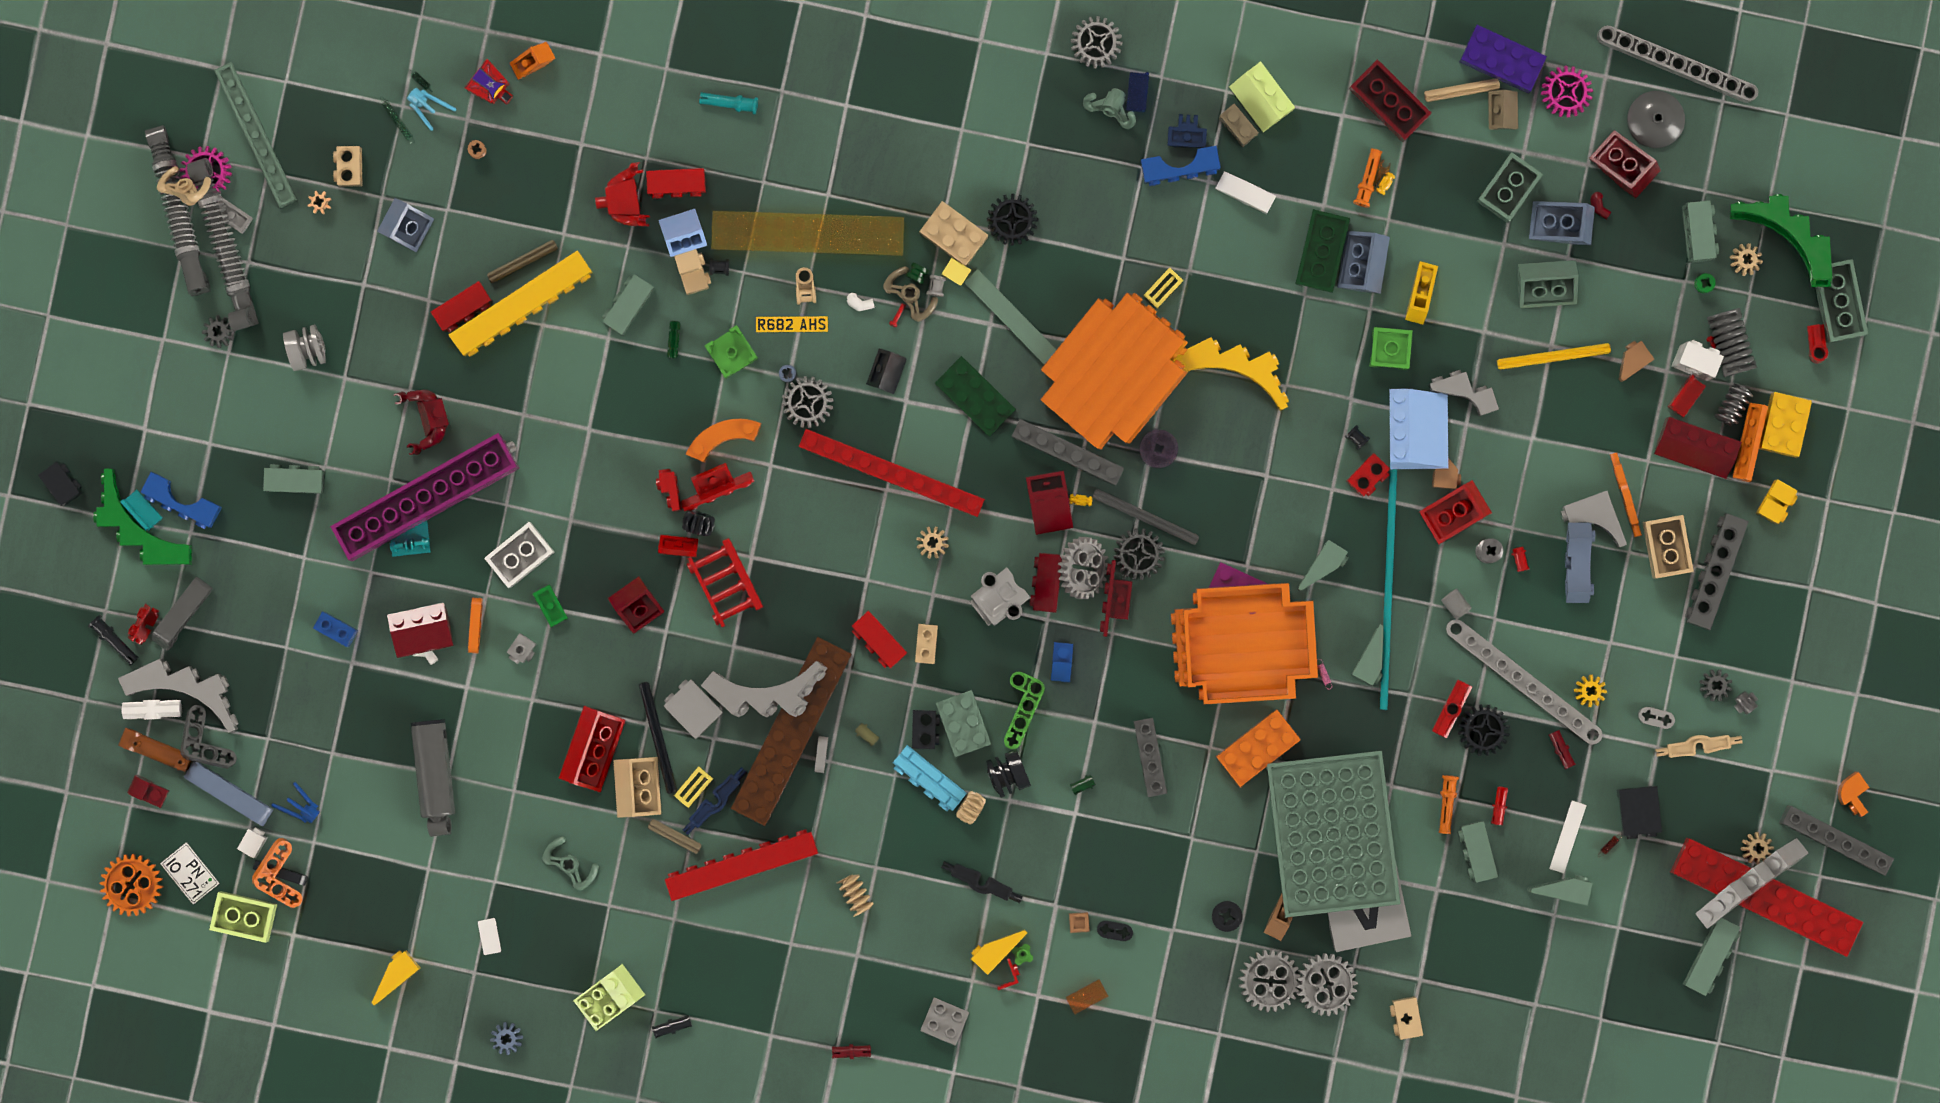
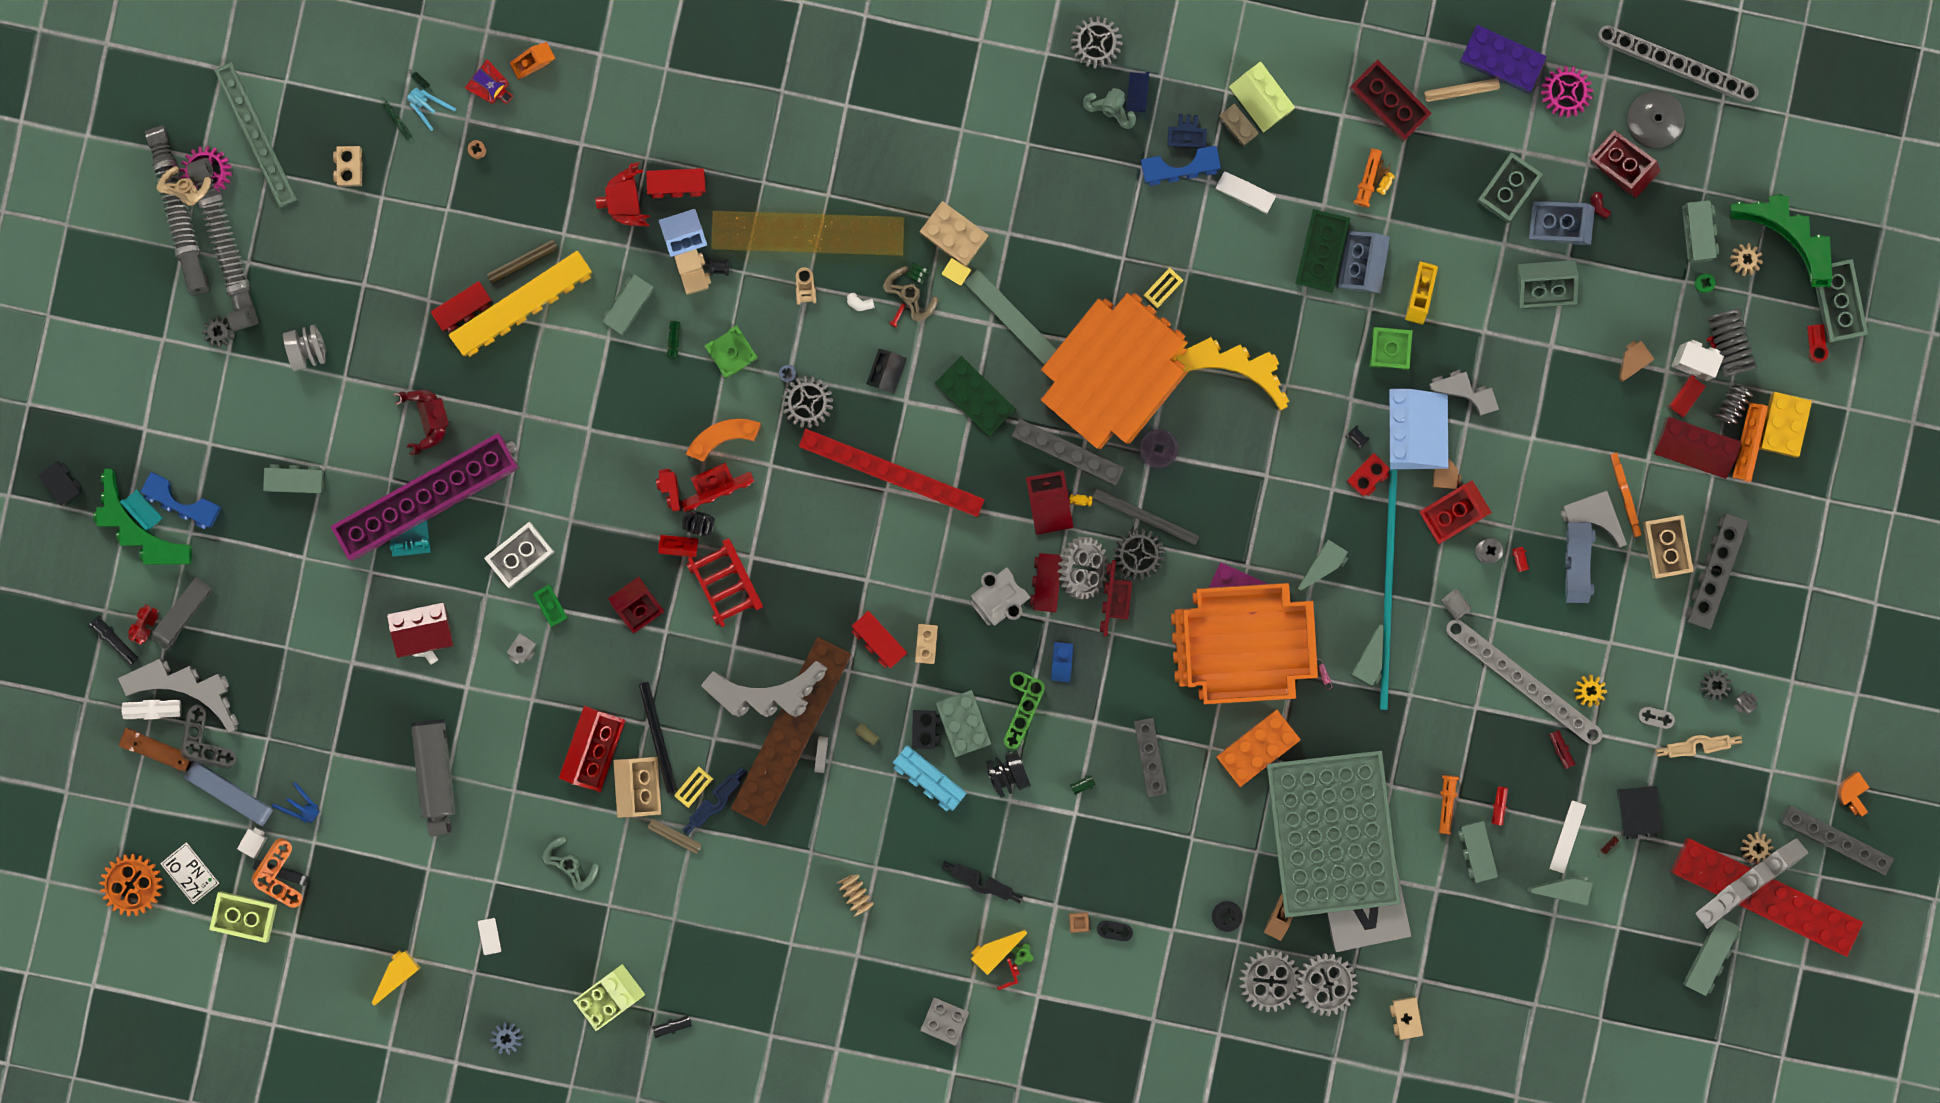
(148, 791): dark red brick -> none
(237, 218): light grey plate -> none
(324, 204): light nougat gear -> none
(335, 629): blue brick -> none
(405, 225): sand blue slope -> none
(475, 625): orange beam -> none
(692, 708): light grey panel -> none
(739, 102): teal pin -> none
(742, 865): red brick -> none
(792, 324): yellow sticker -> none
(851, 1051): dark red pin -> none
(936, 286): light grey bush -> none
(938, 545): tan gear -> none
(971, 807): tan gear -> none
(1003, 219): black gear -> none
(1086, 996): clear orange plate -> none
(1458, 697): red piece -> none
(1485, 721): black gear -> none
(1503, 109): dark tan panel -> none
(1553, 356): yellow axle -> none
(1777, 501): yellow piece -> none

